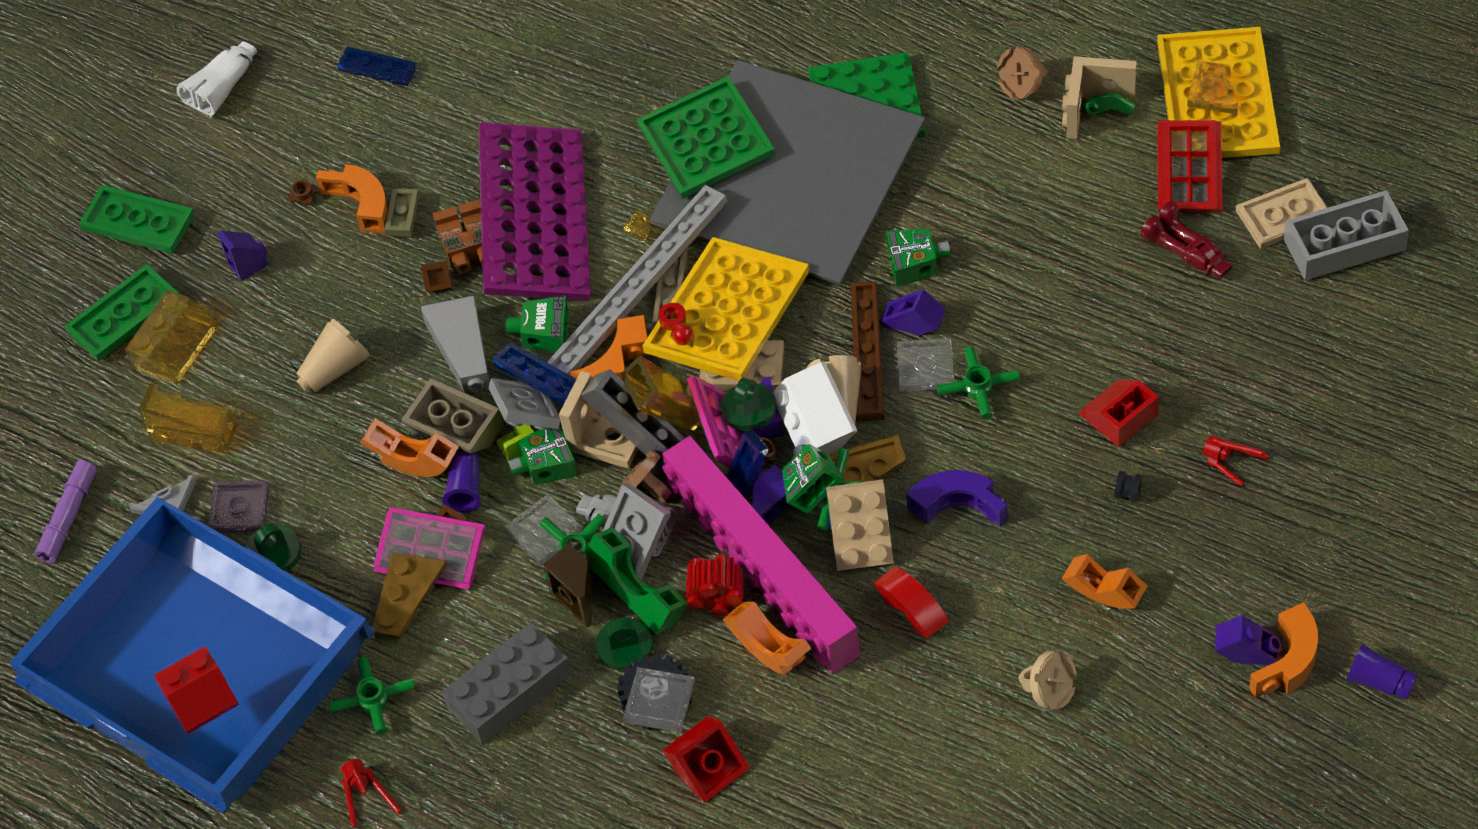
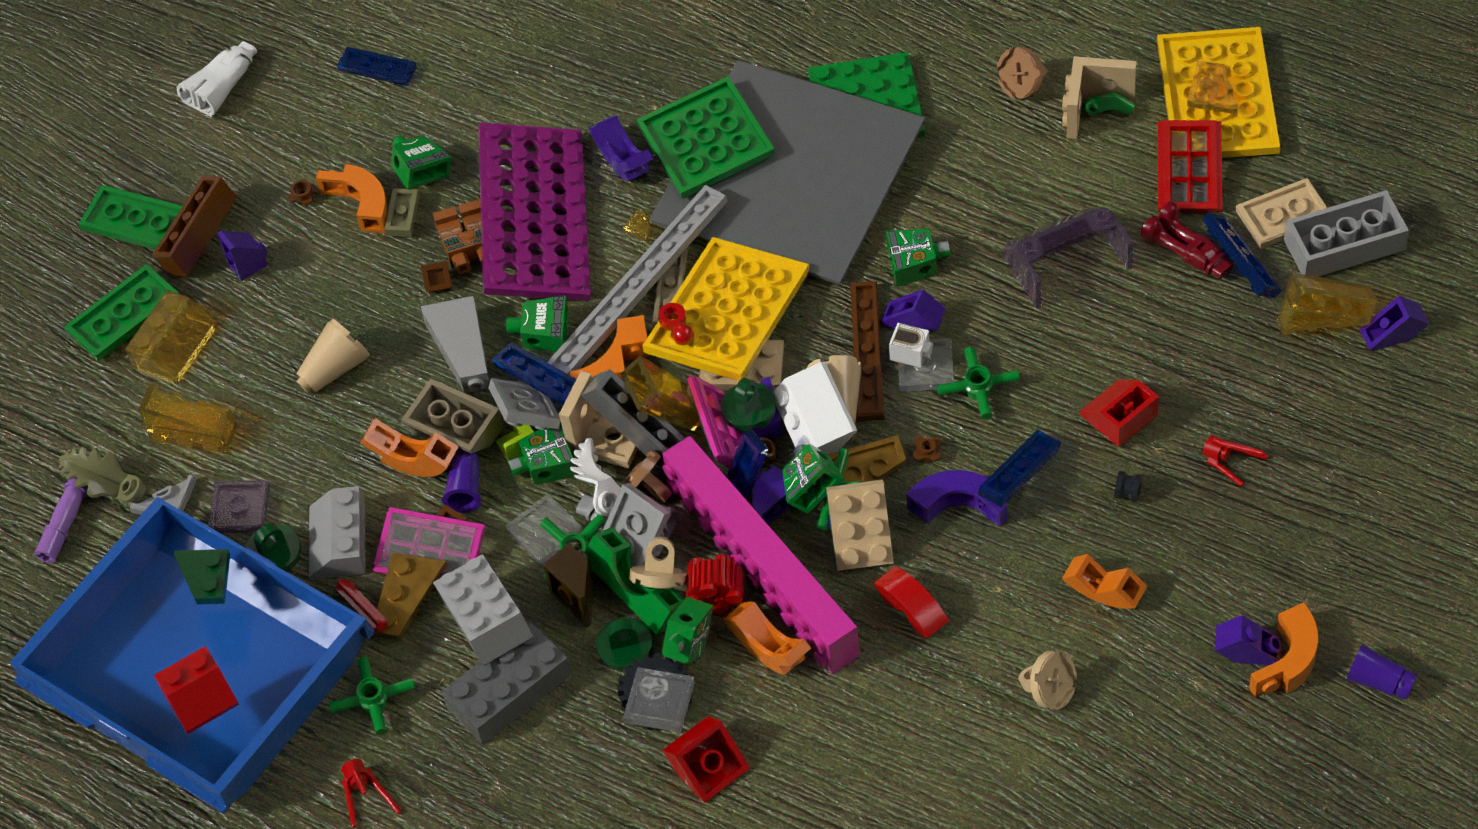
(101, 476): none -> olive plant
(194, 226): none -> reddish brown brick
(205, 573): none -> dark green wing
(337, 534): none -> light grey slope
(361, 605): none -> red axle
(419, 161): none -> green torso
(483, 609): none -> light grey brick
(591, 472): none -> white plant
(619, 150): none -> dark purple arch
(658, 572): none -> tan tile
(685, 639): none -> green torso
(910, 345): none -> white brick
(930, 455): none -> reddish brown plate
(1019, 468): none -> clear blue plate
(1058, 235): none -> clear purple windscreen
(1239, 252): none -> clear blue plate
(1323, 303): none -> clear yellow wedge
(1394, 324): none -> dark purple slope

